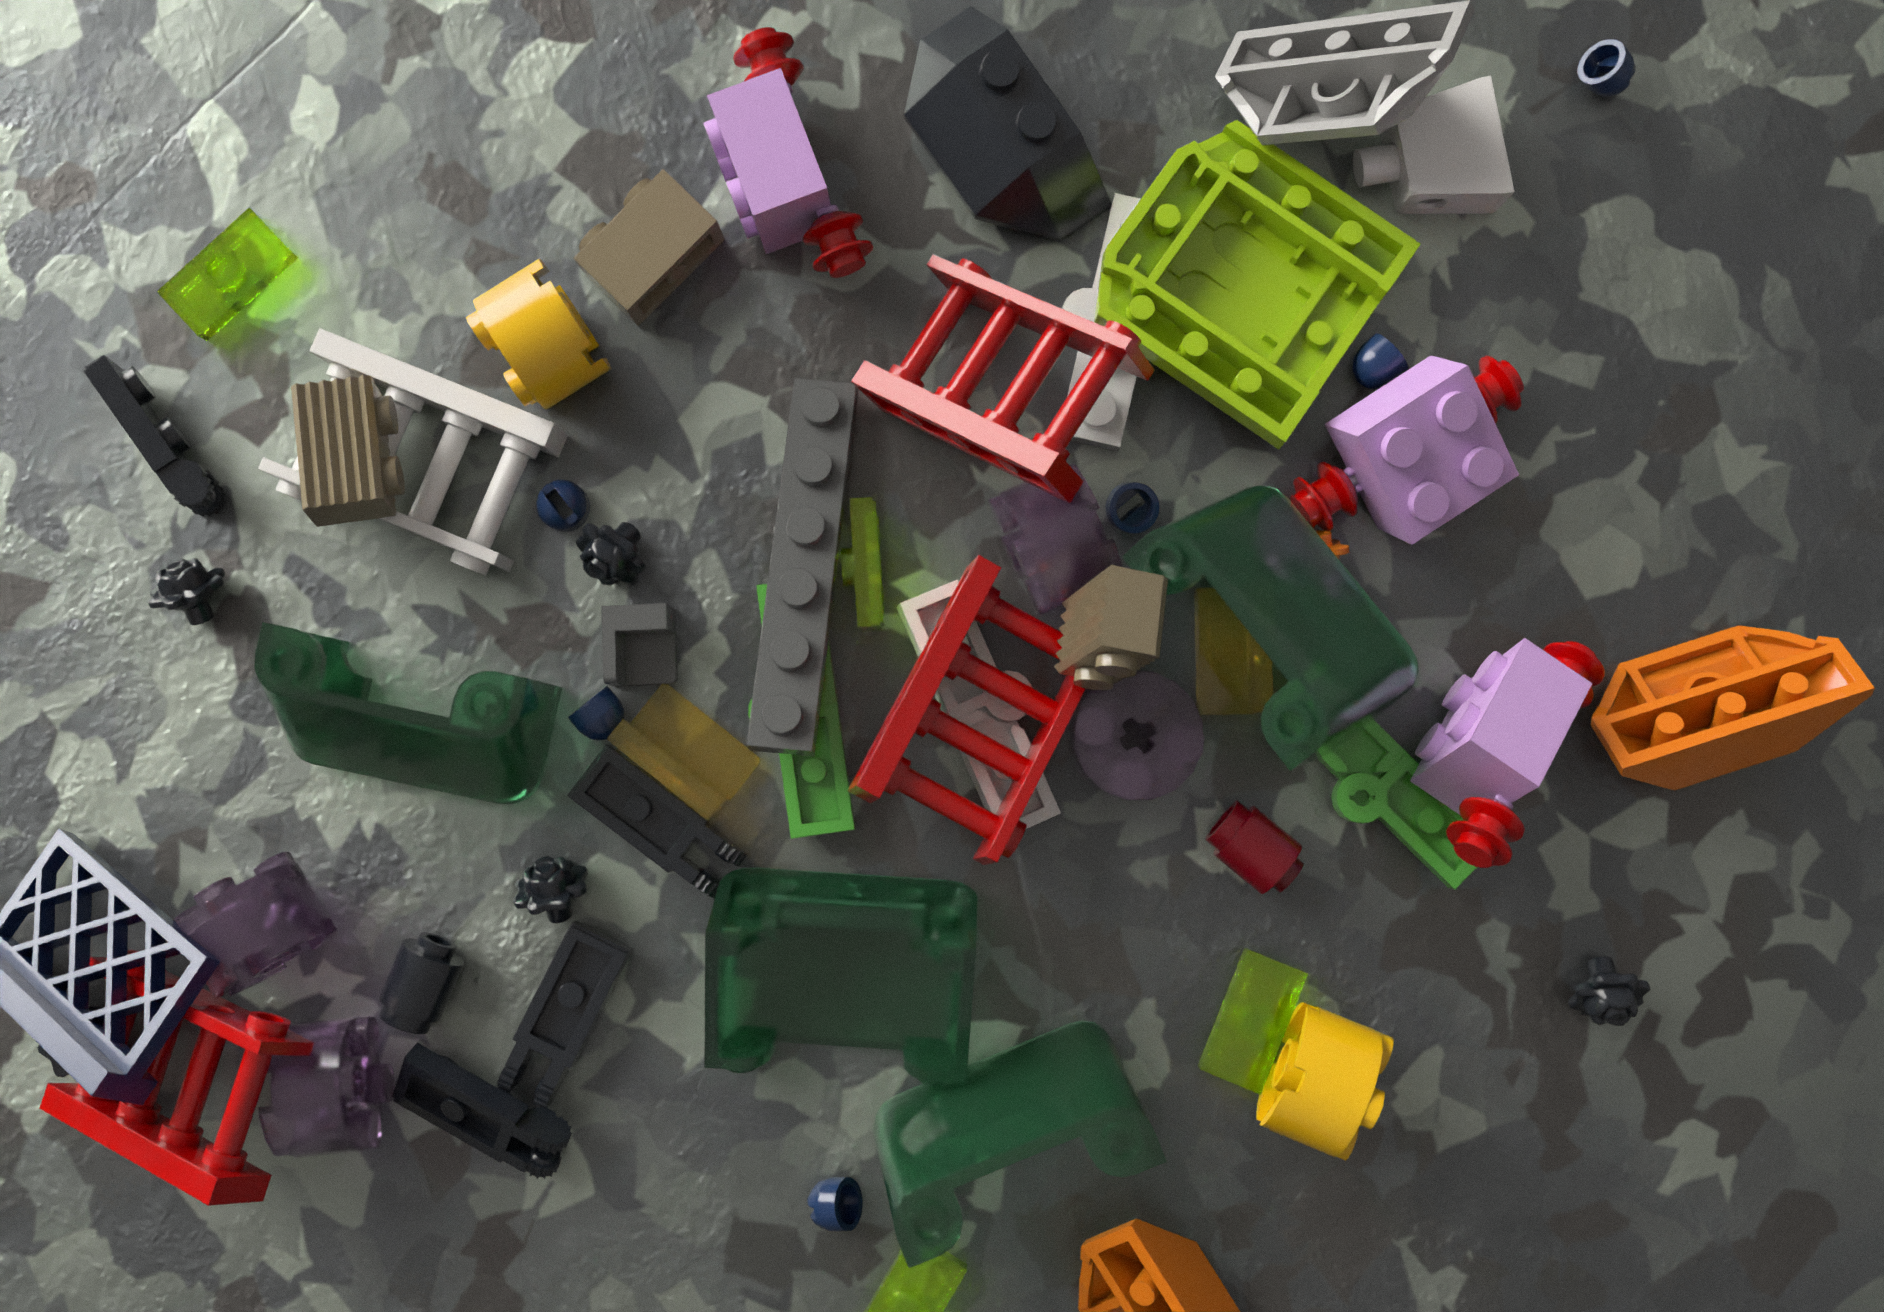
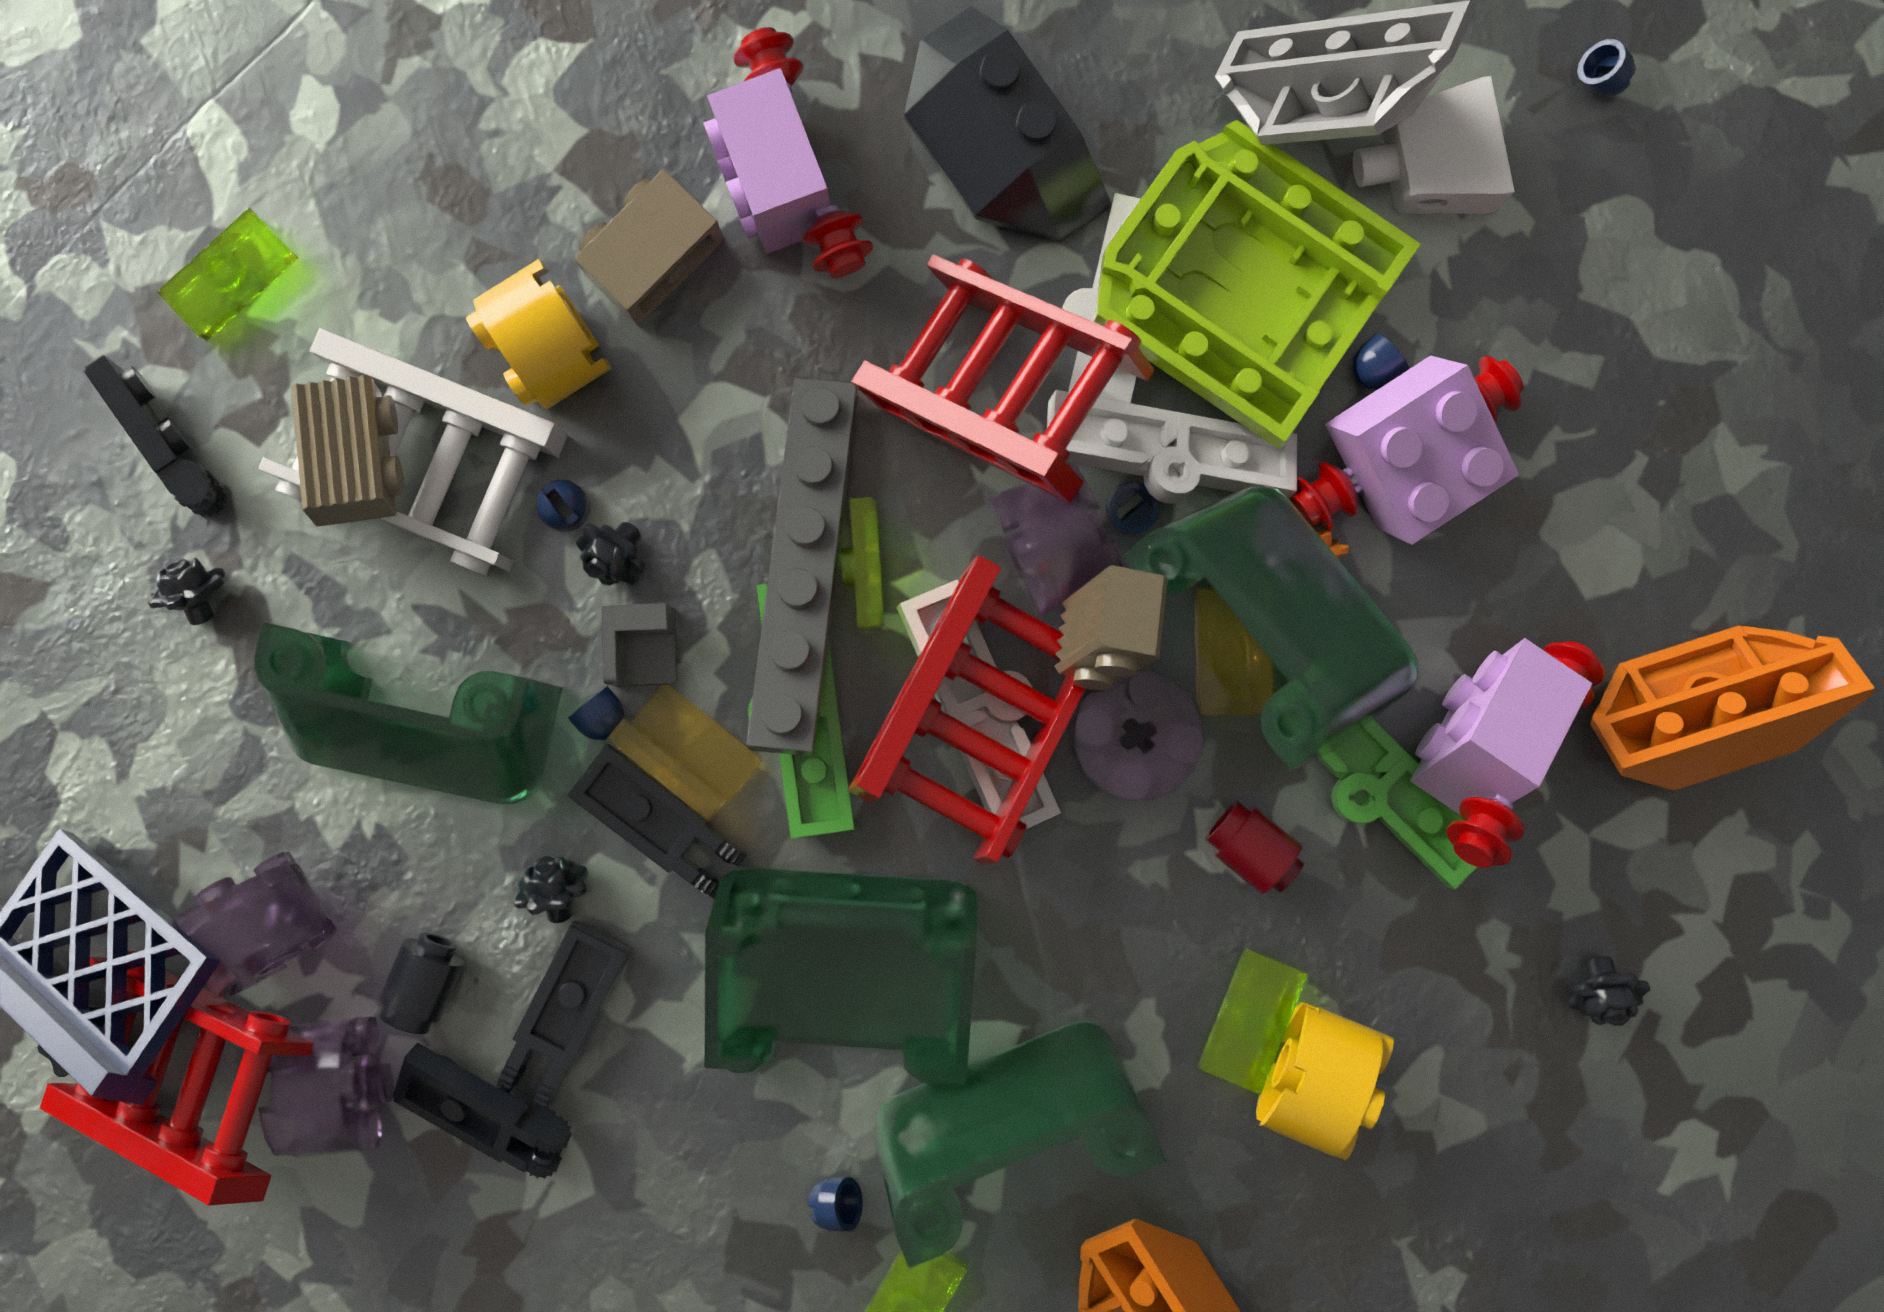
(1177, 450): none -> white hinge

